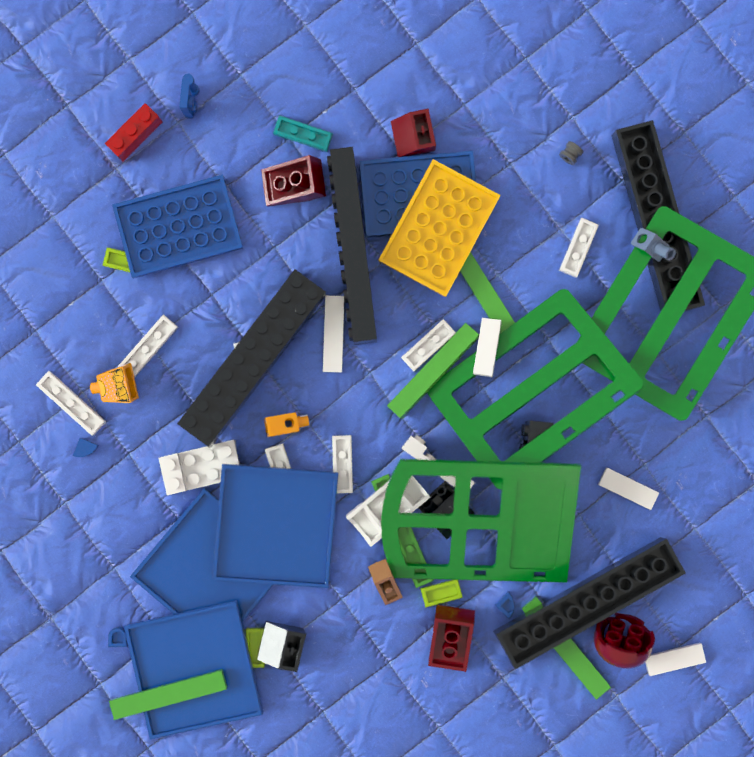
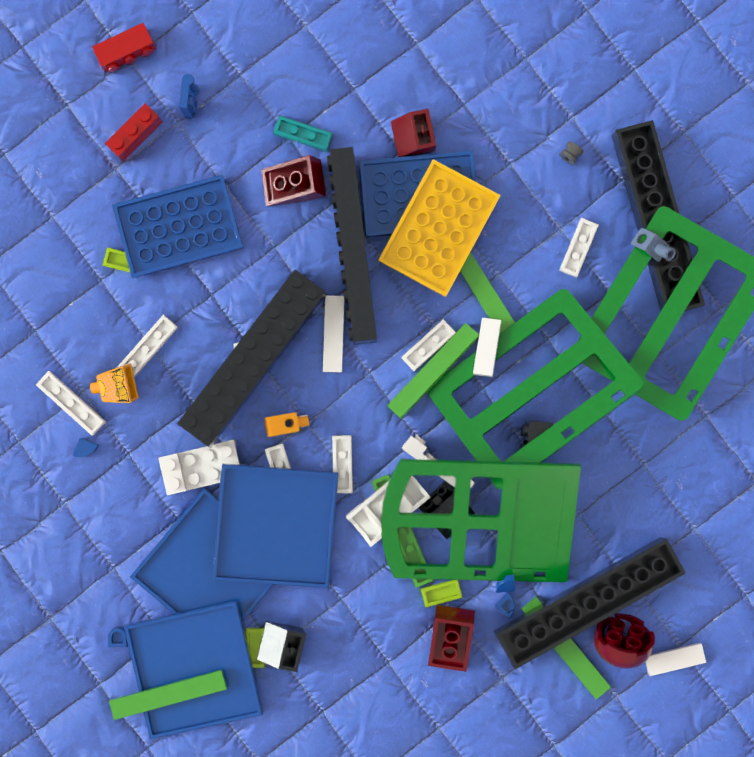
(124, 48): none -> red brick
(385, 582): medium nougat slope -> none
(506, 585): none -> blue tile
(628, 488): white tile -> none

